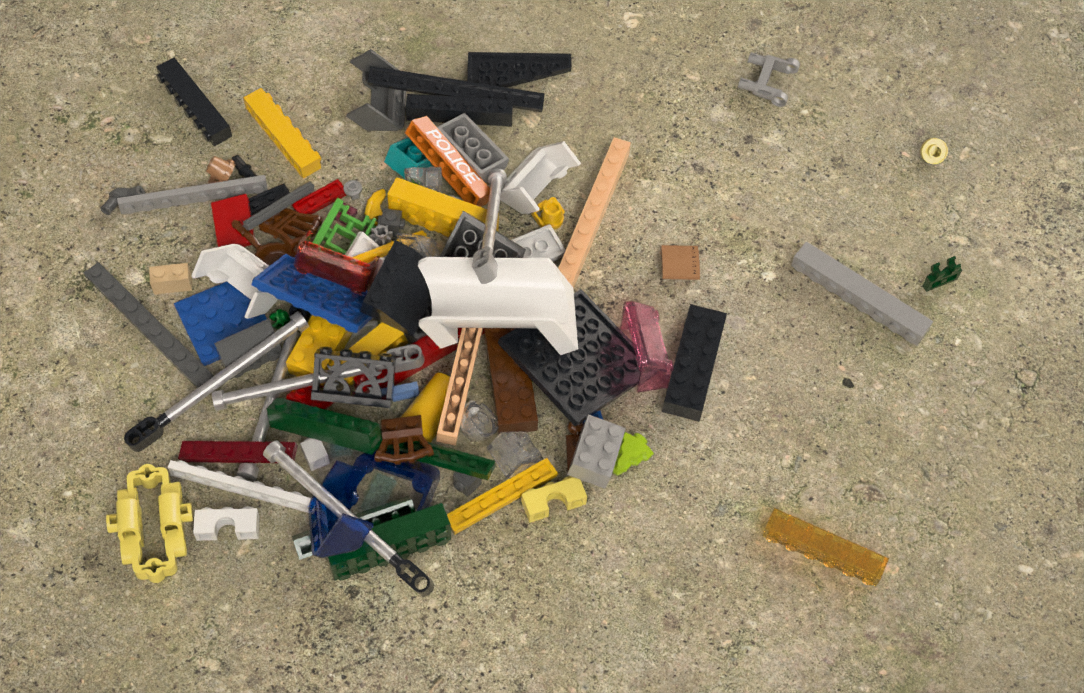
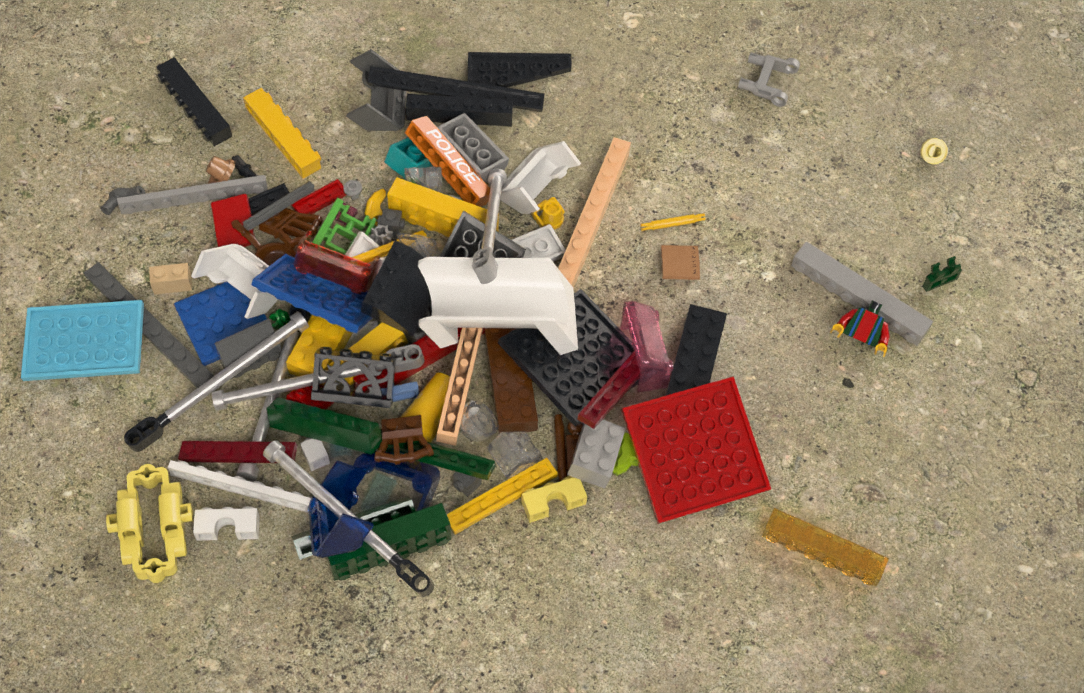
(82, 340): none -> medium azure plate
(560, 446): none -> reddish brown piece
(610, 393): none -> dark red plate
(671, 222): none -> yellow piece
(695, 449): none -> red plate
(865, 327): none -> torso

